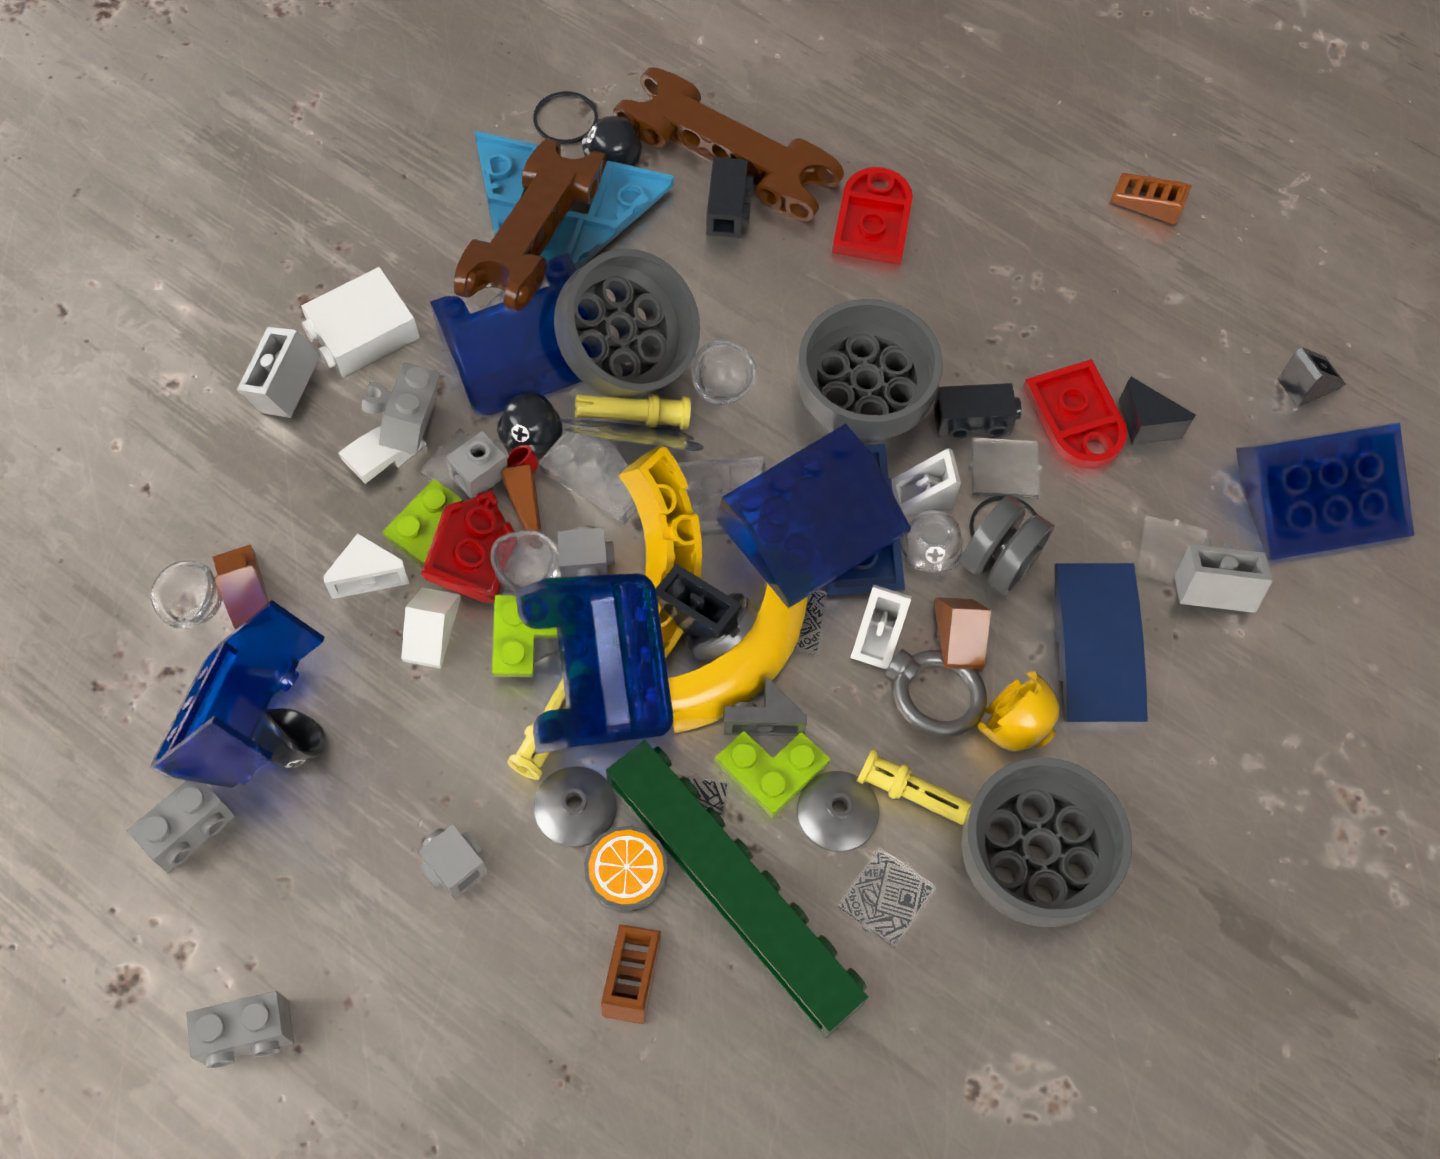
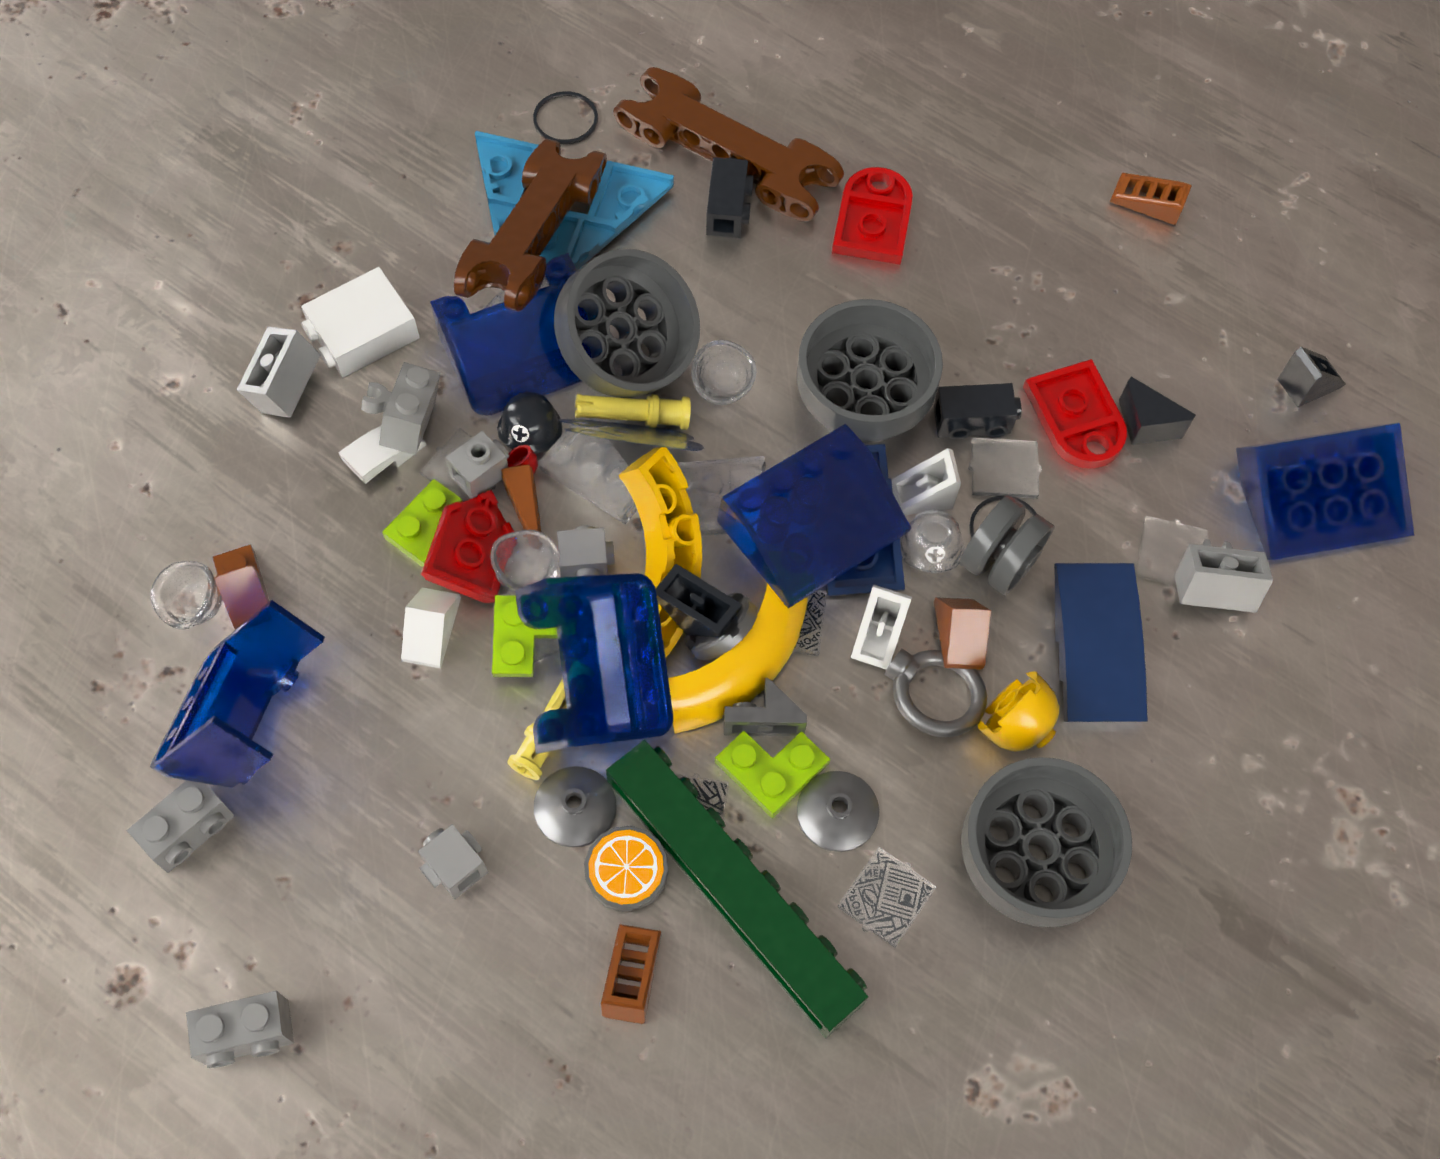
(289, 736): black helmet -> none
(364, 569): white slope -> none
(615, 138): black helmet -> none
(895, 781): light yellow pin -> none

